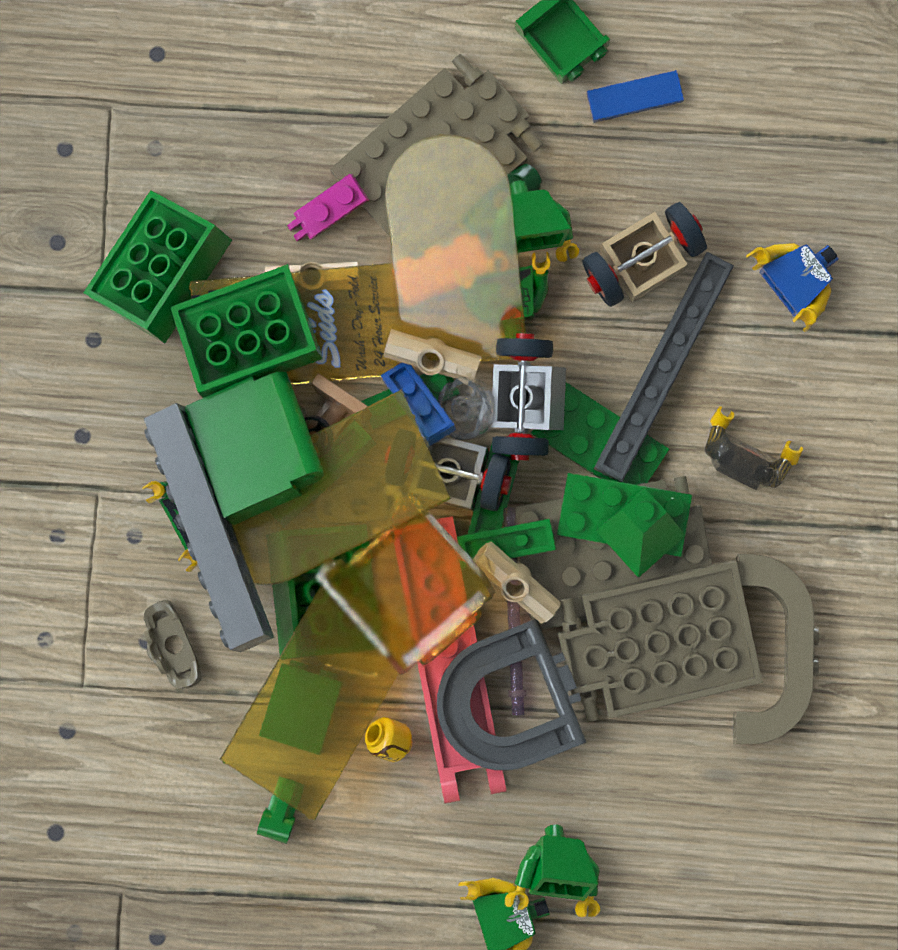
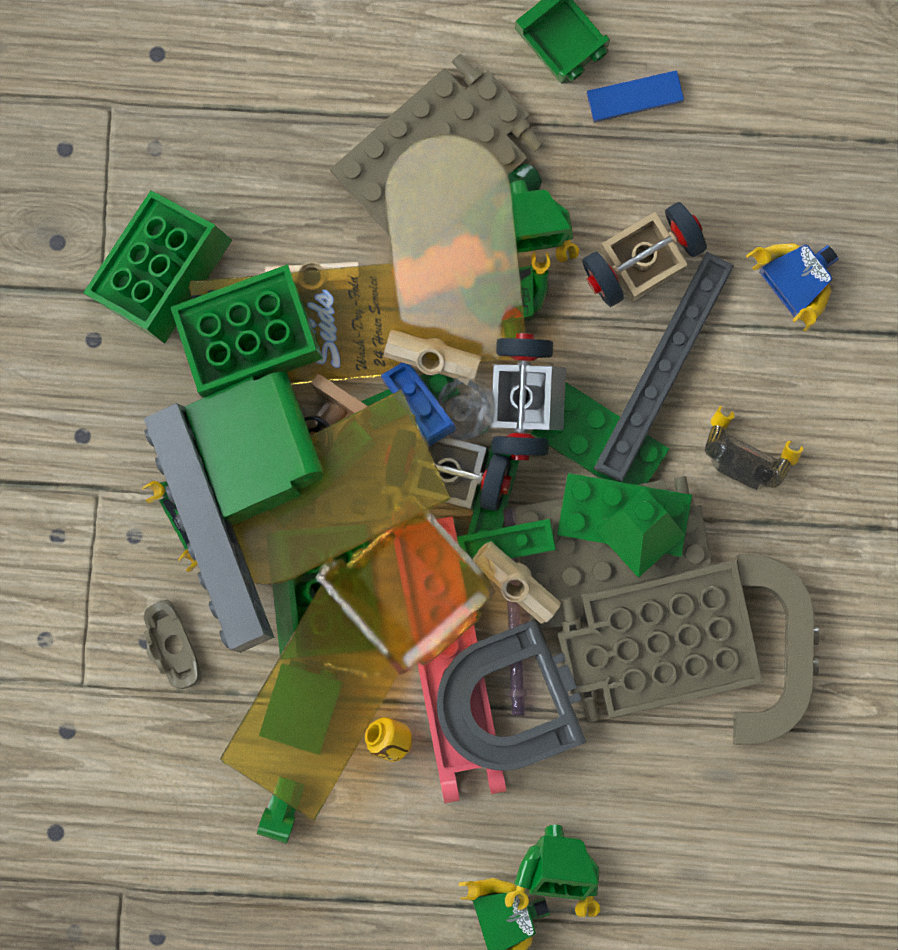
(328, 208): dark pink hinge -> none

